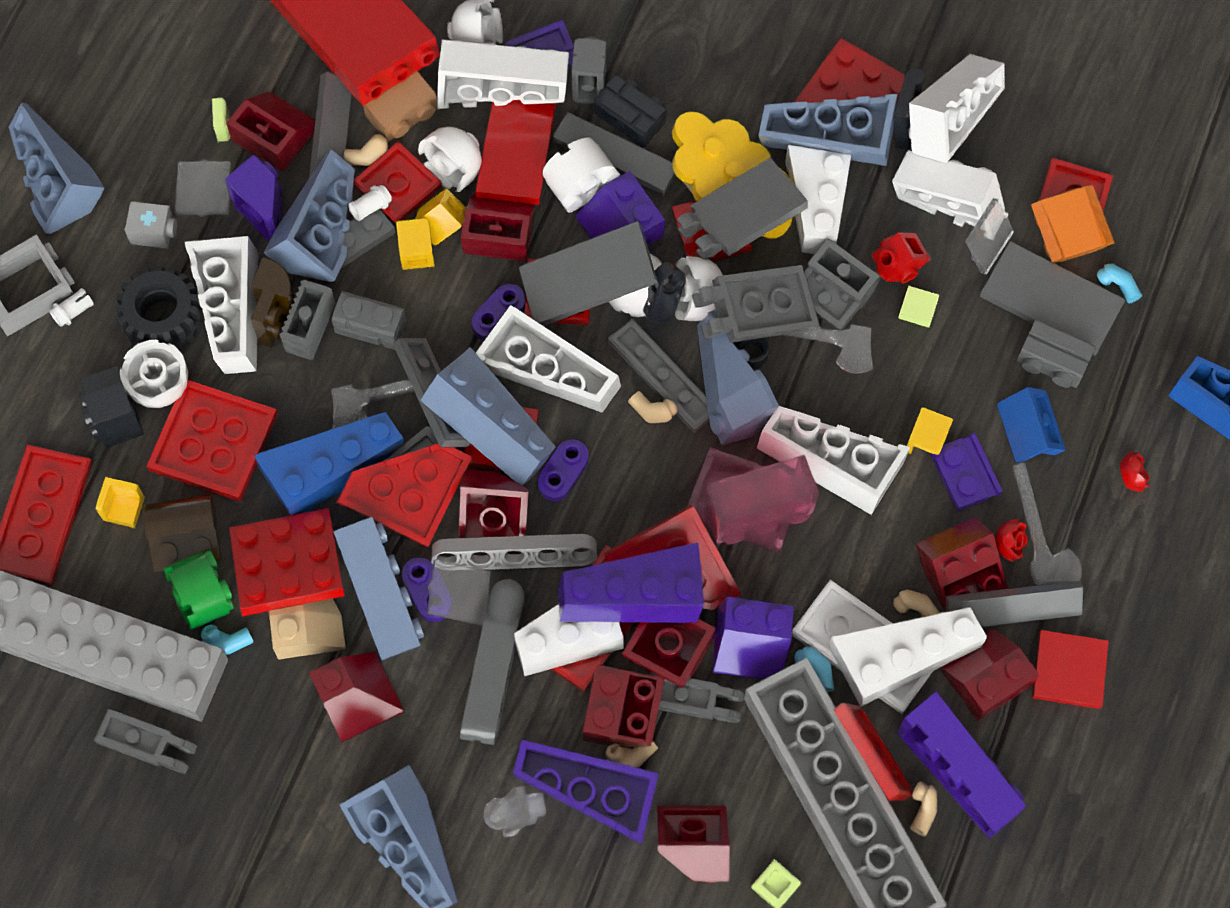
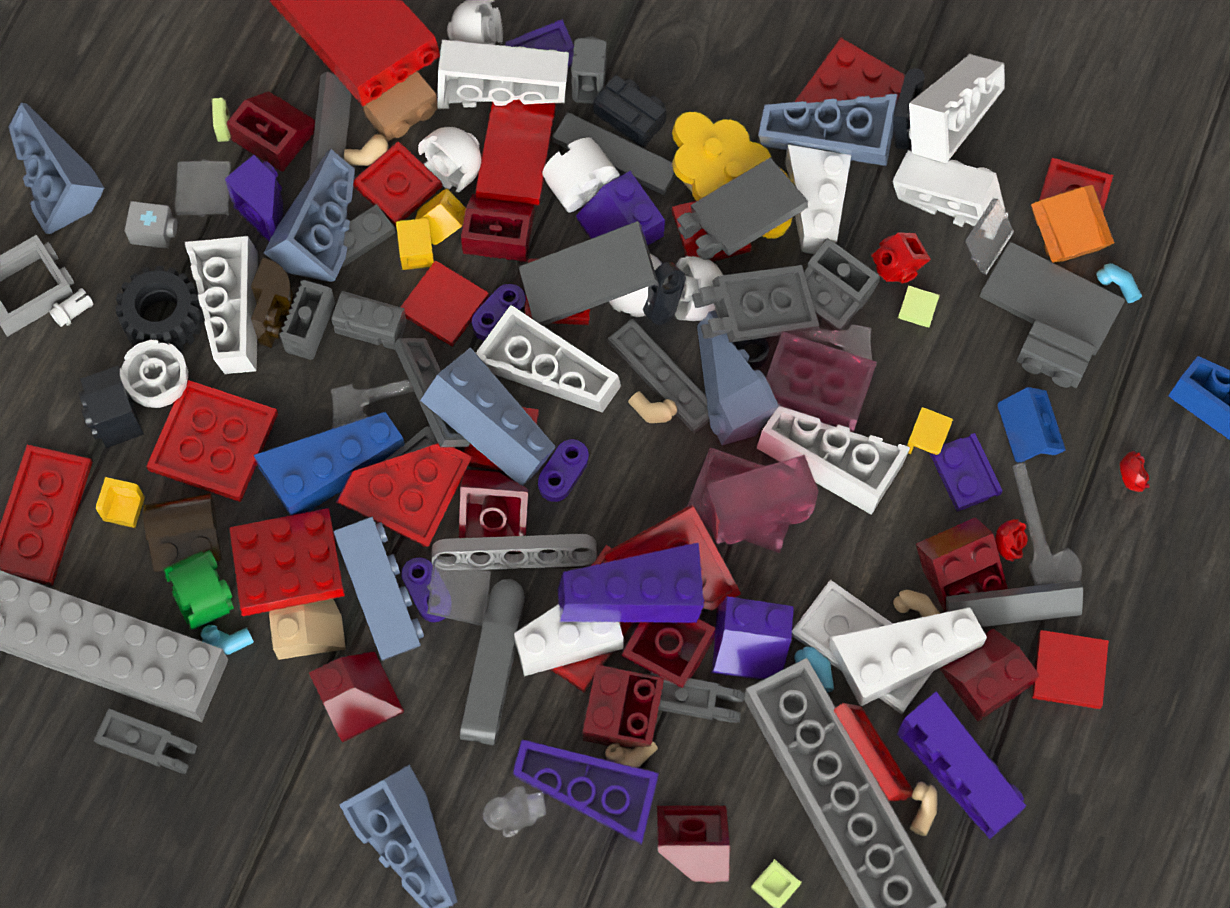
(370, 202): white pin -> none
(444, 303): none -> red tile
(820, 380): none -> clear pink brick

